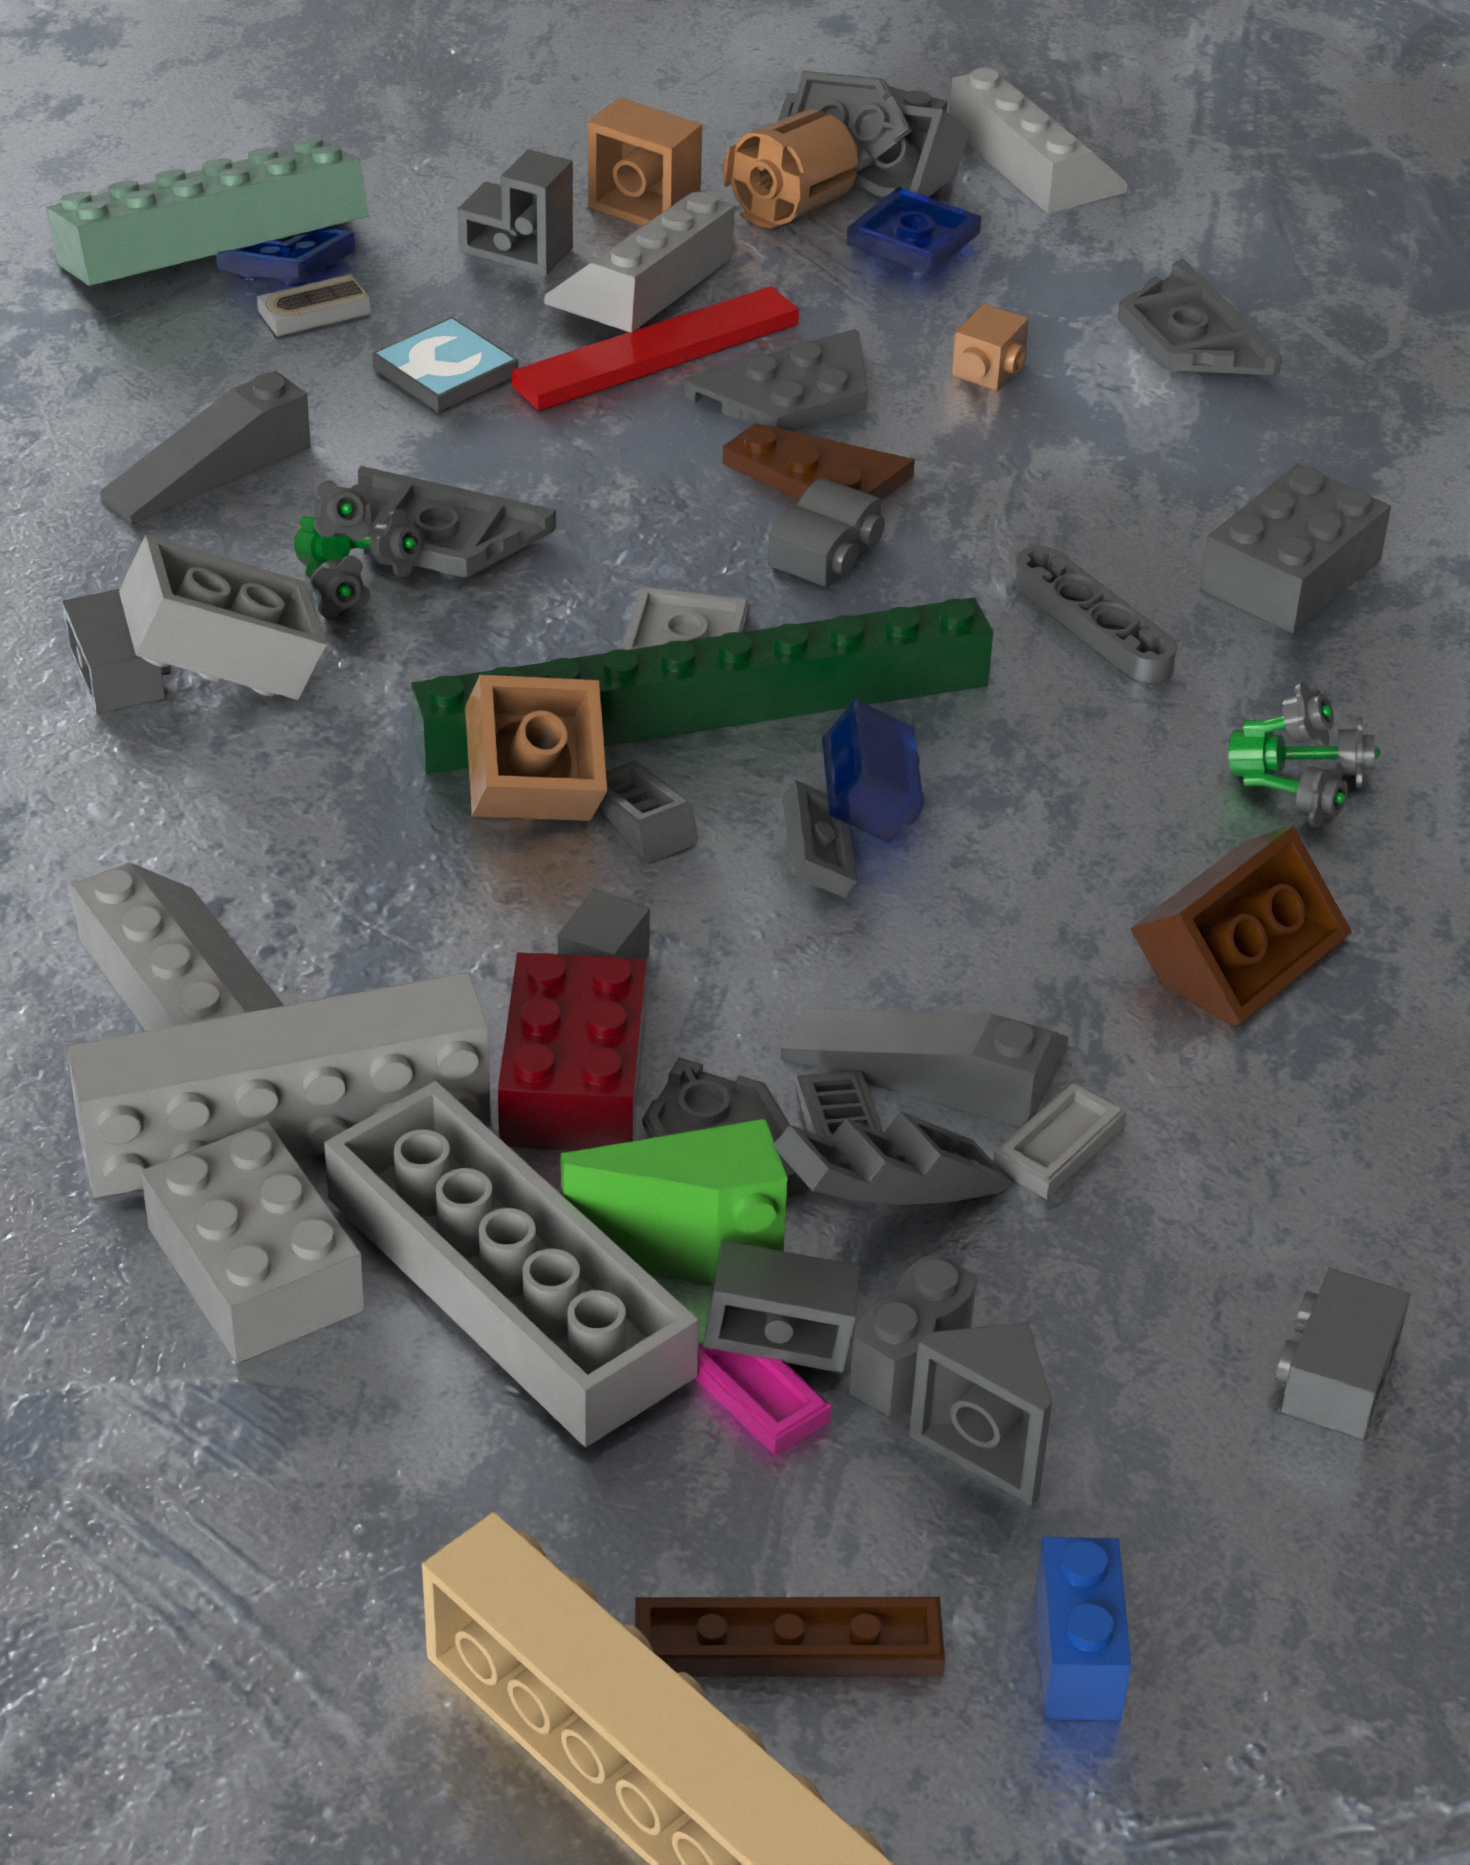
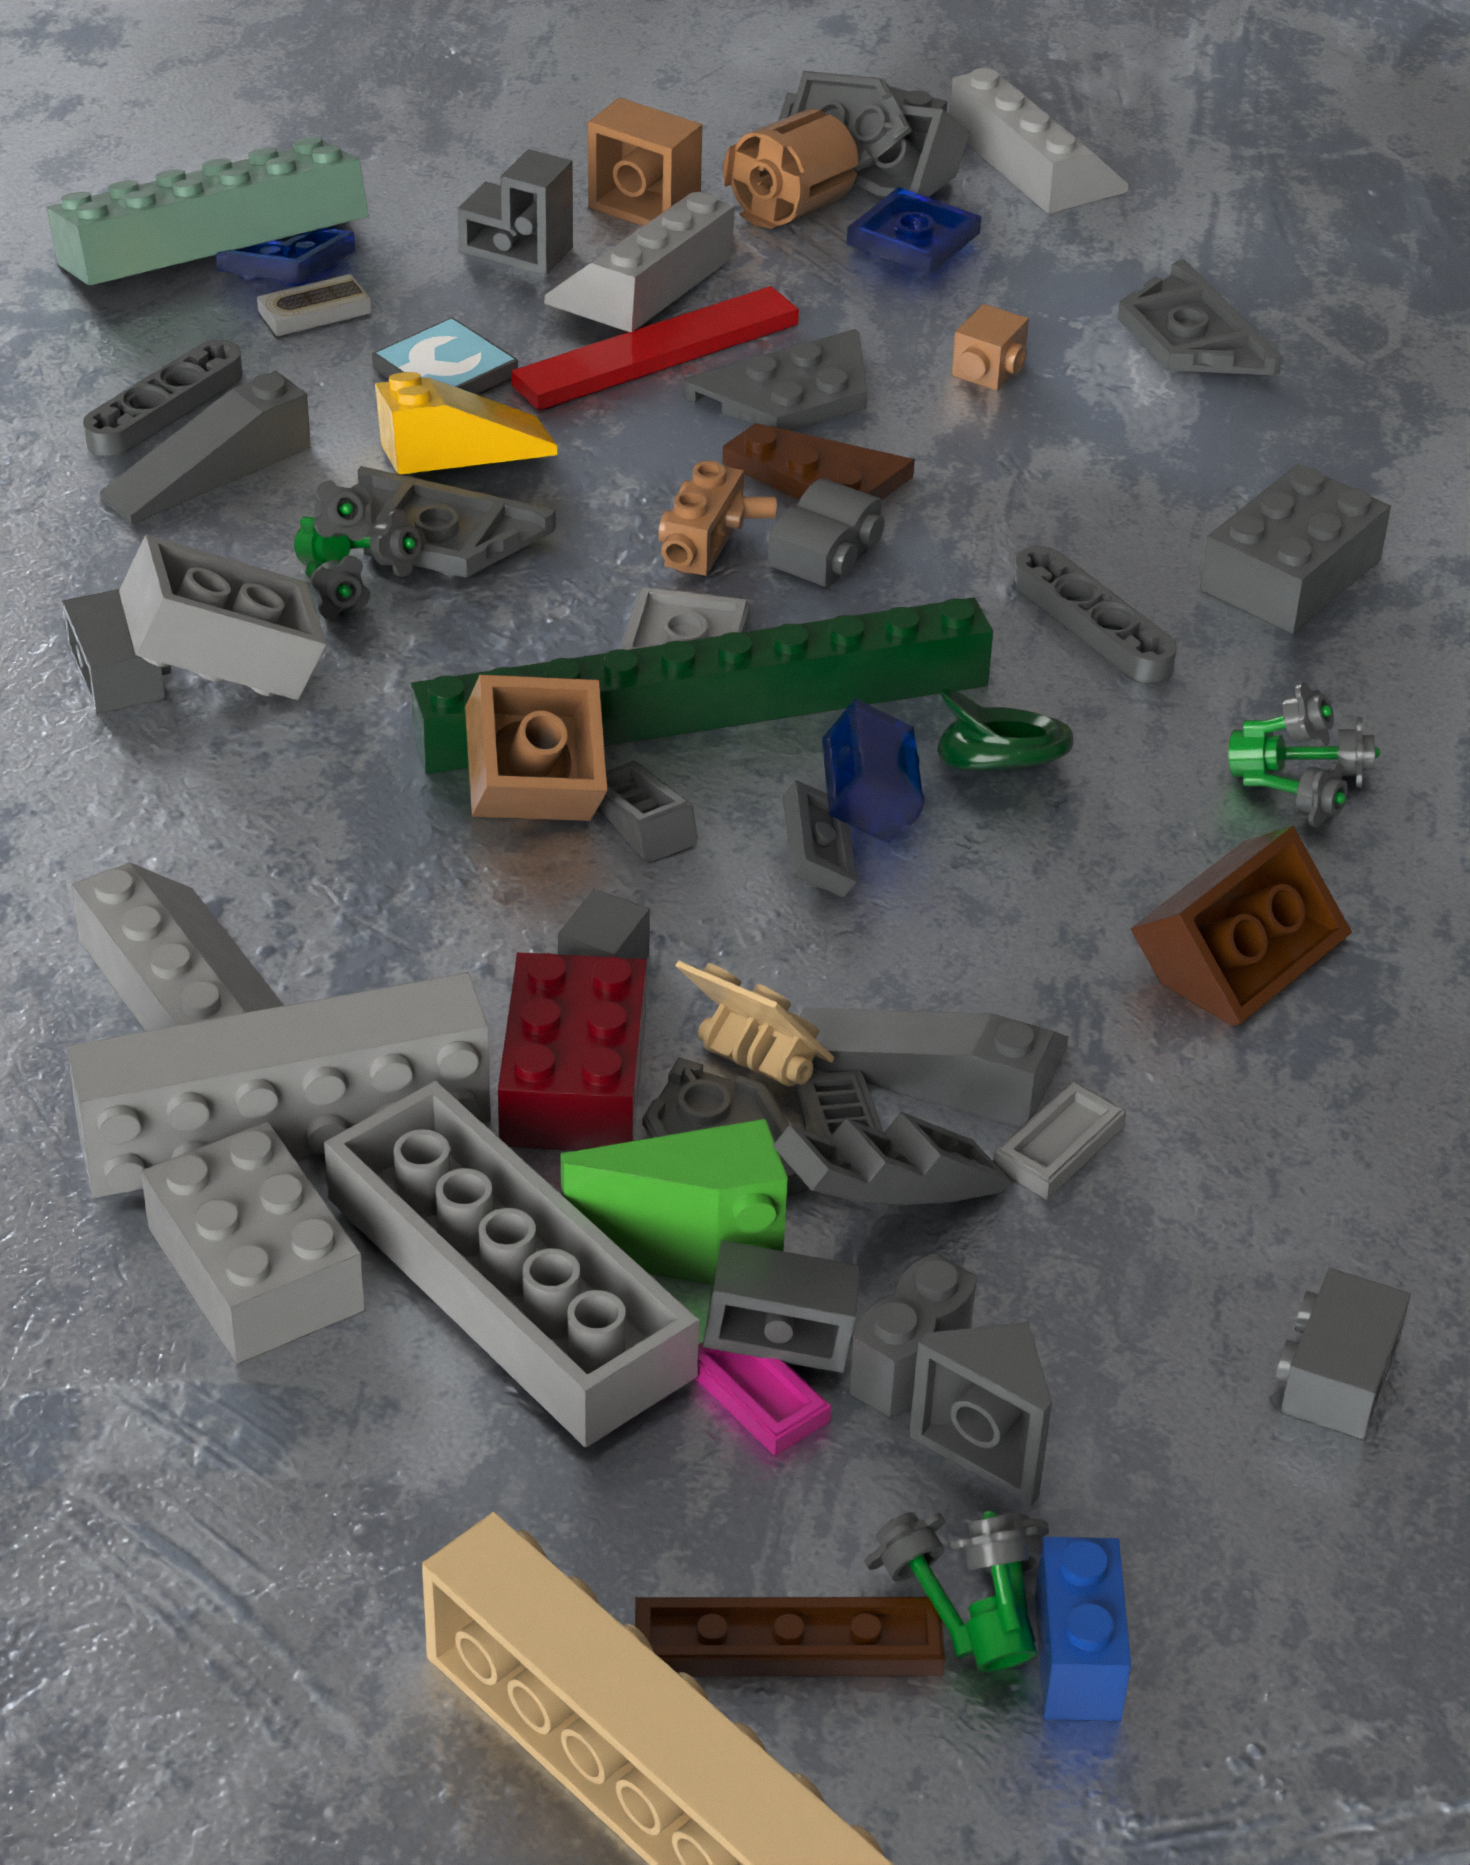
(125, 424): none -> dark grey beam
(445, 427): none -> yellow slope
(706, 516): none -> medium nougat brick
(756, 1027): none -> tan hinge
(999, 737): none -> dark green piece
(1002, 1545): none -> plant

